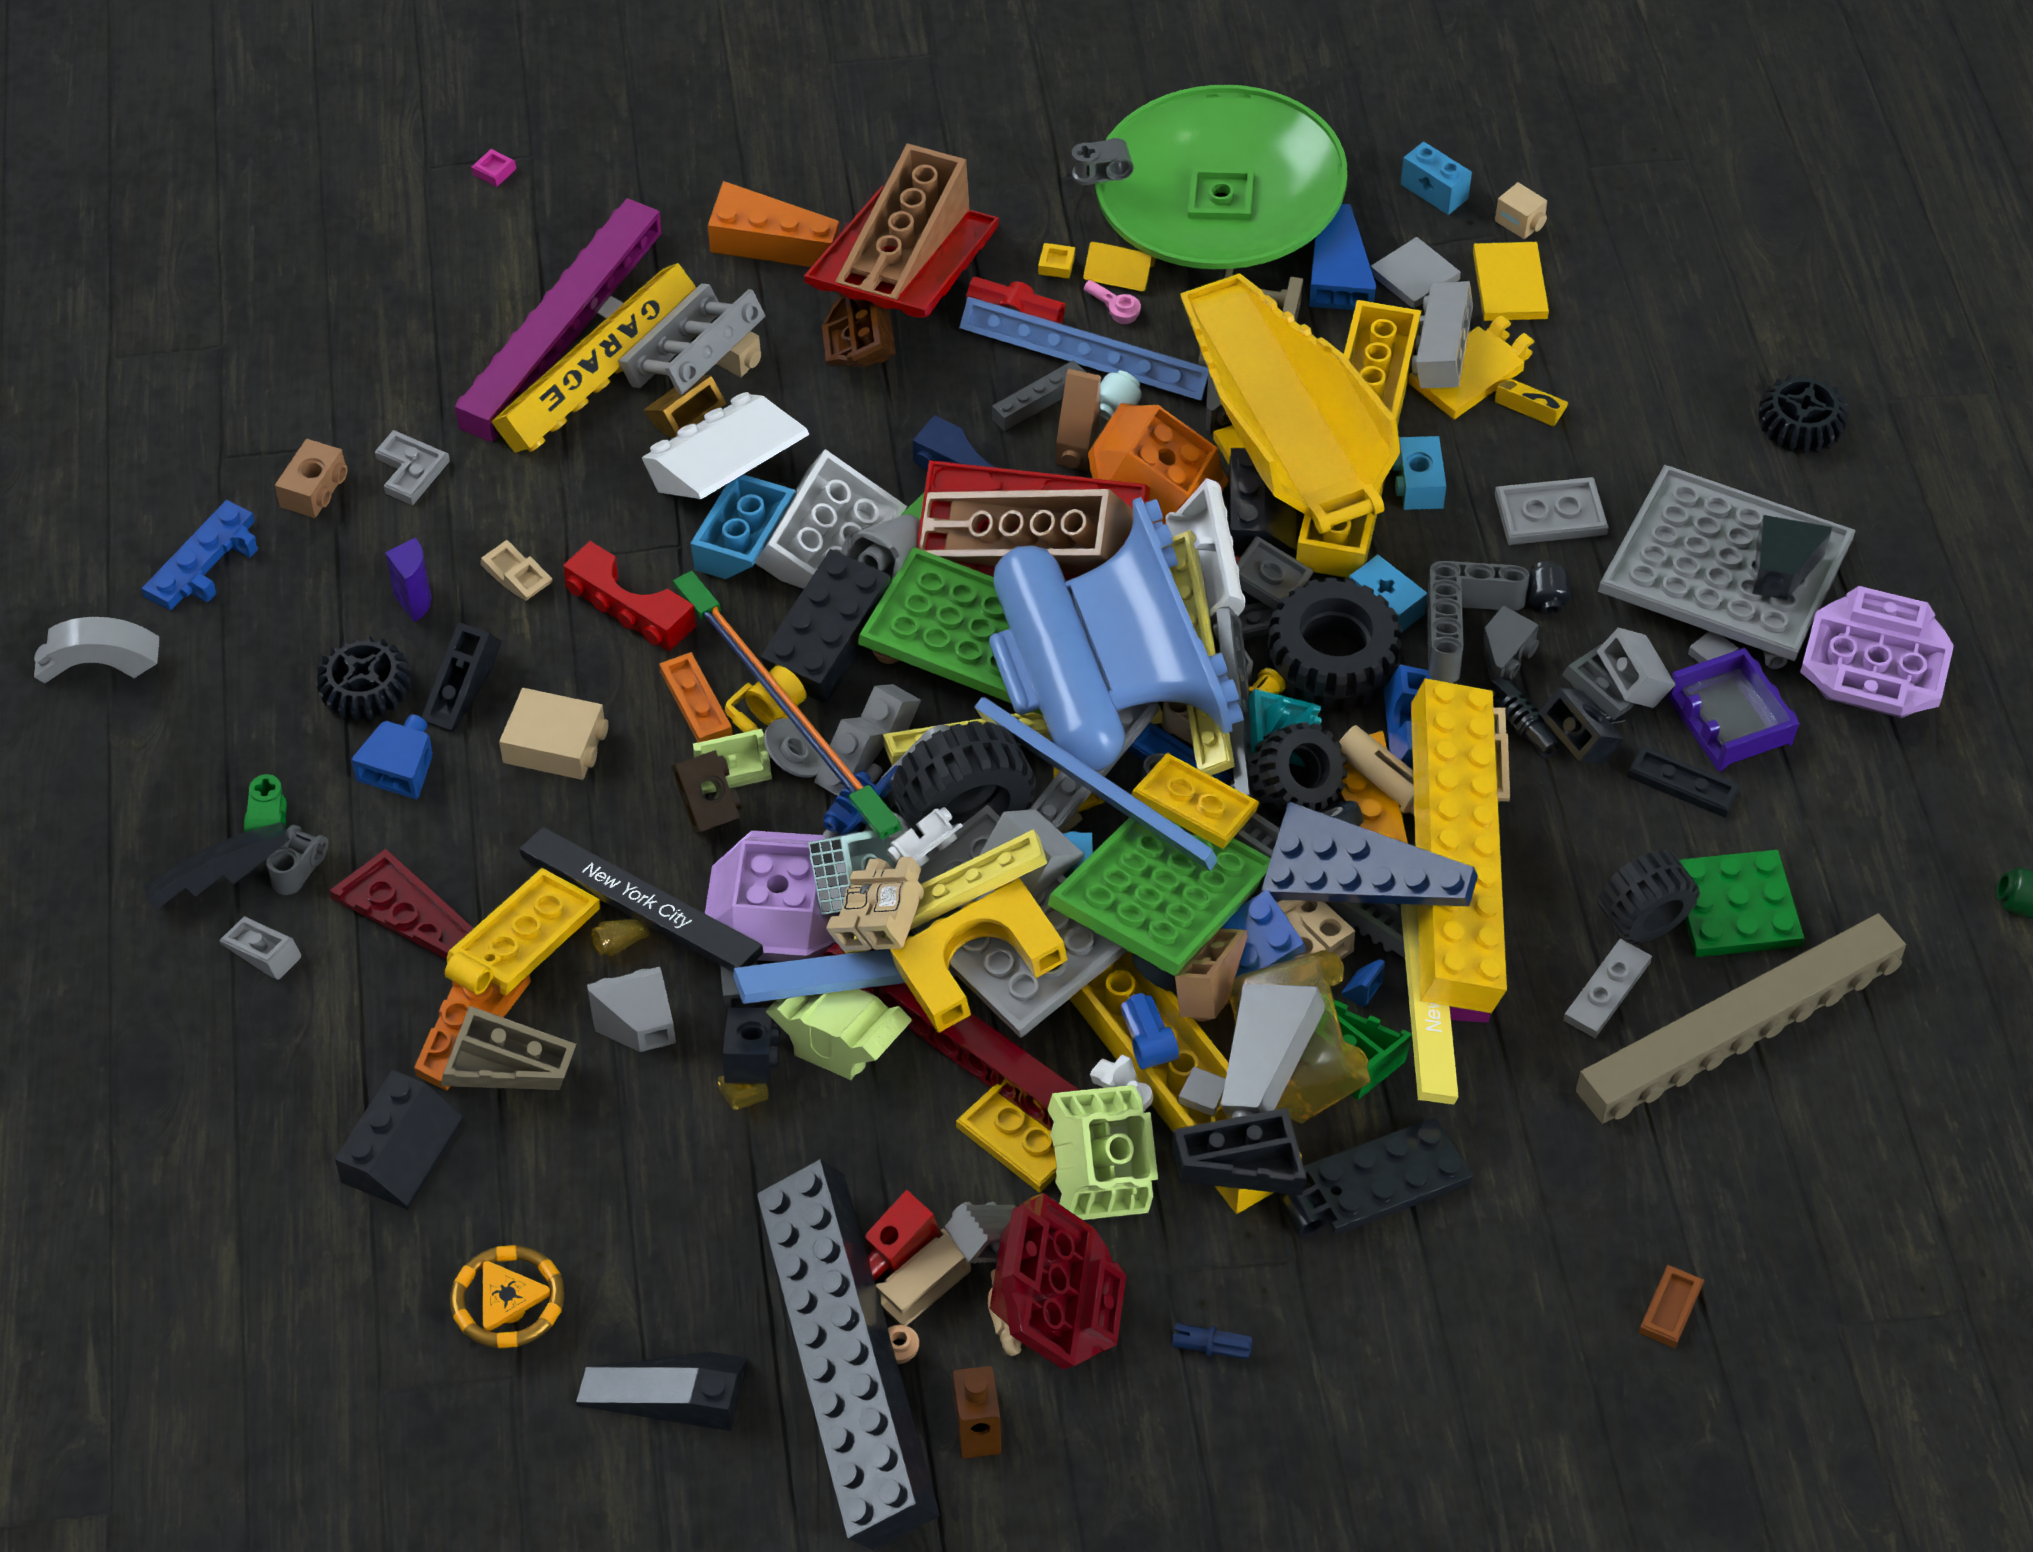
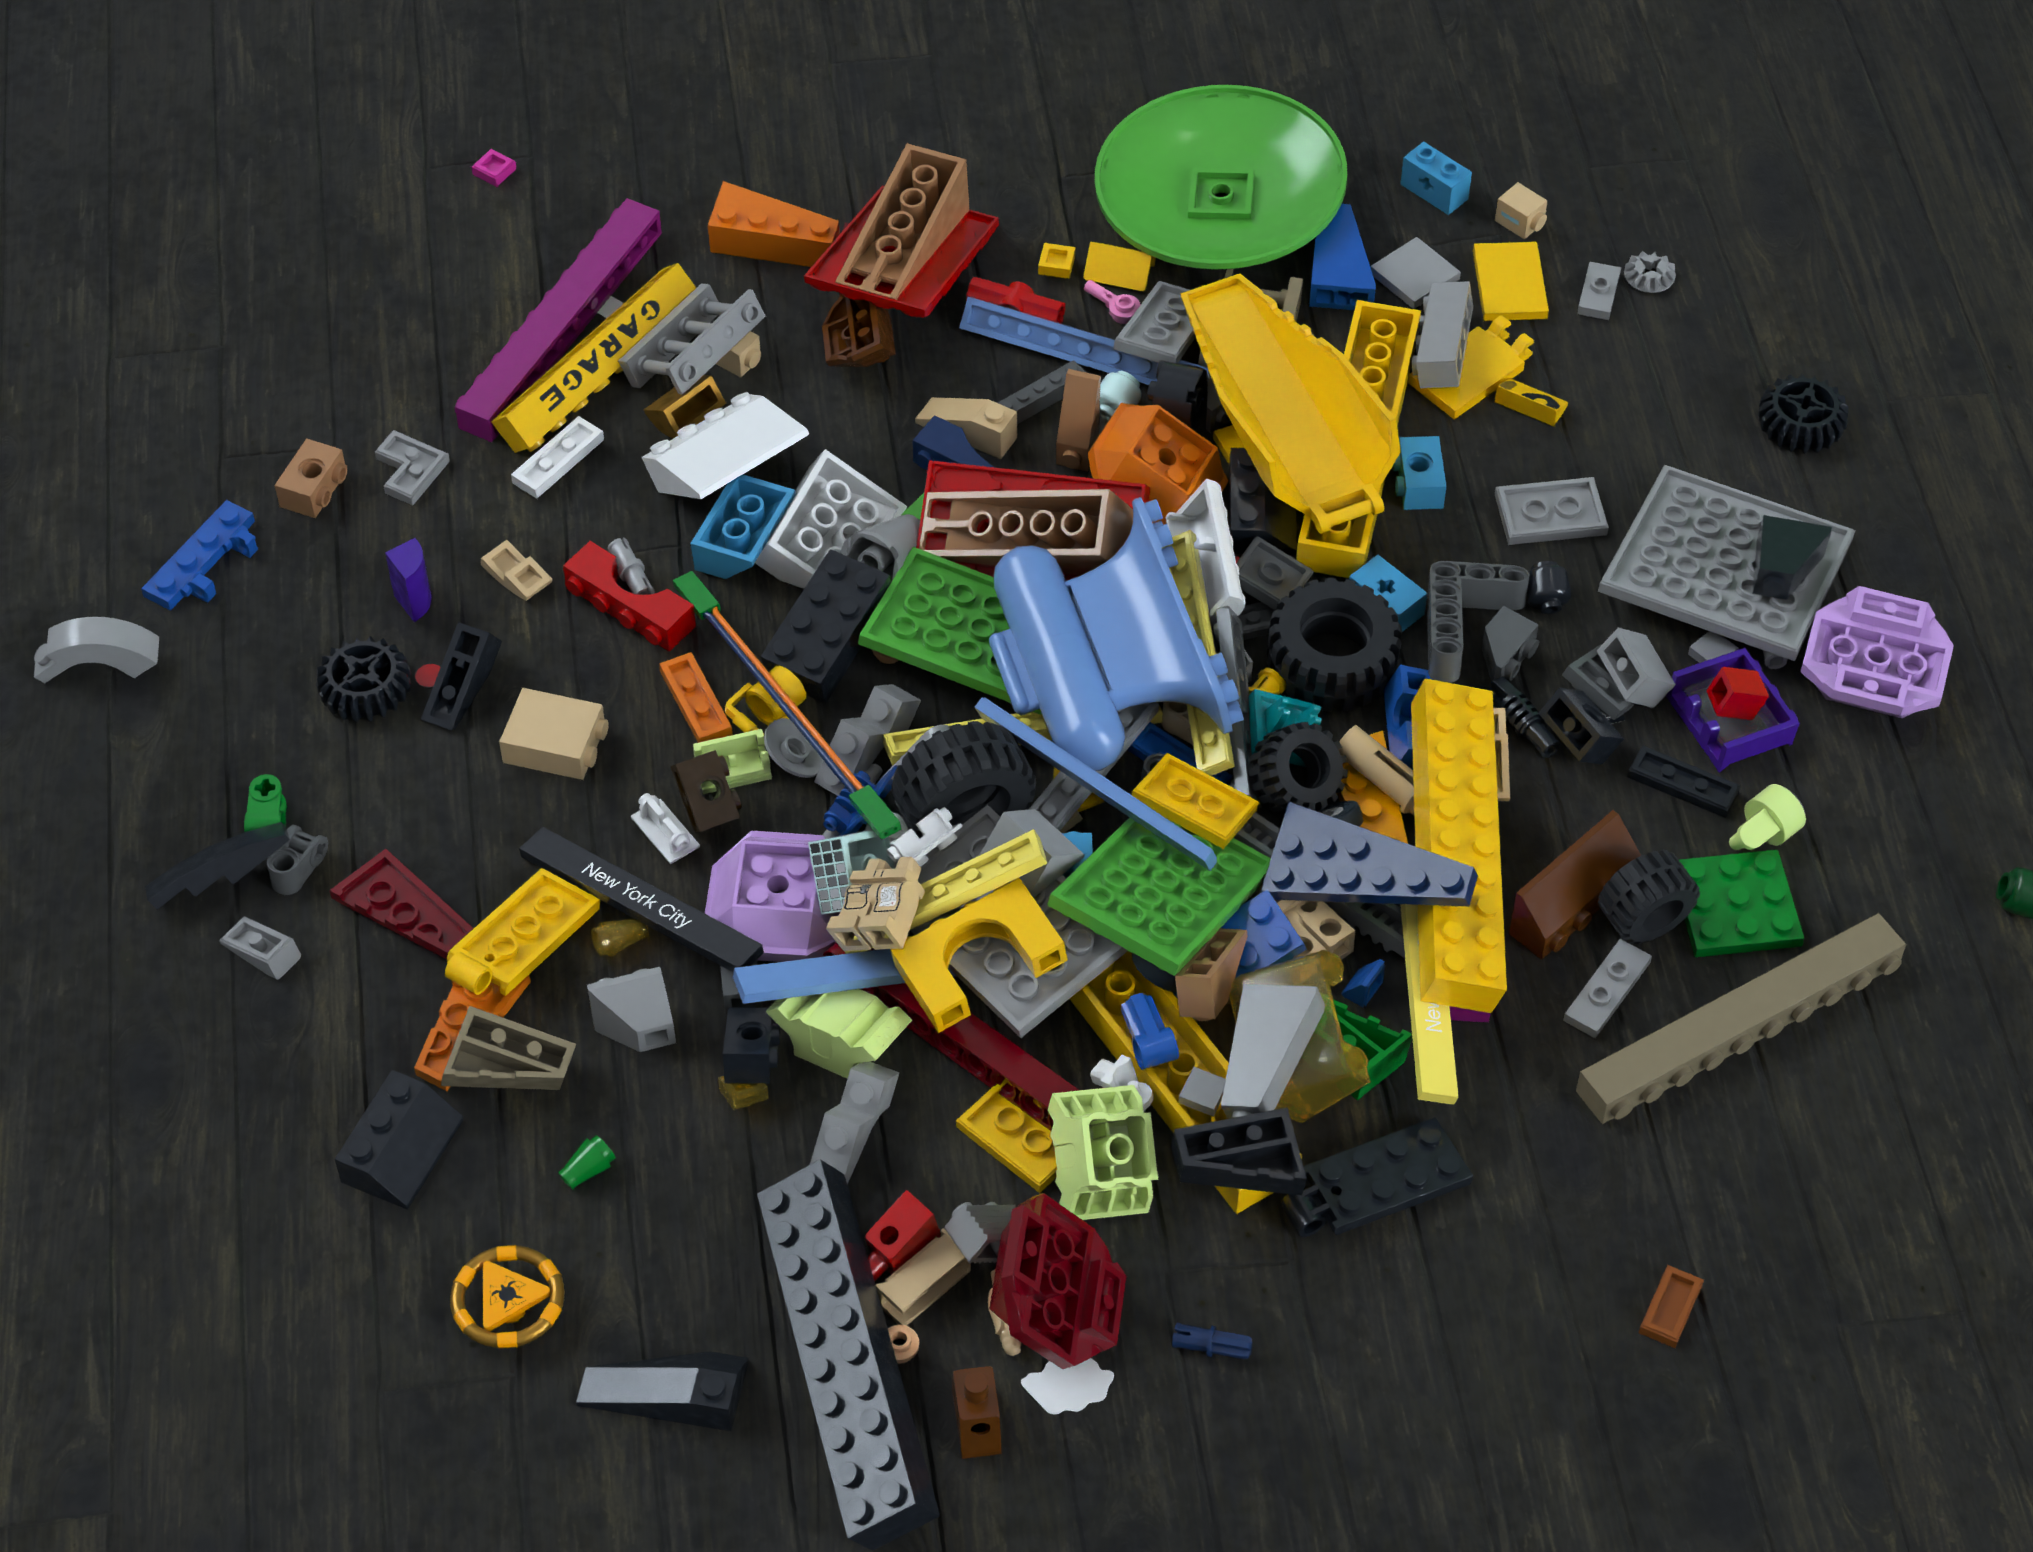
(395, 757): blue torso -> none
(427, 675): none -> red sticker
(557, 457): none -> white plate
(587, 1162): none -> green cone
(630, 568): none -> light grey pin
(664, 829): none -> white hinge
(850, 1123): none -> light grey arch
(984, 422): none -> tan slope
(1069, 1387): none -> white sticker
(1103, 160): dark grey piece -> none
(1158, 327): none -> light grey tile
(1180, 391): none -> black brick
(1569, 888): none -> reddish brown slope
(1599, 290): none -> light grey plate
(1650, 281): none -> light grey gear
(1737, 693): none -> red brick
(1770, 817): none -> yellowish green piece

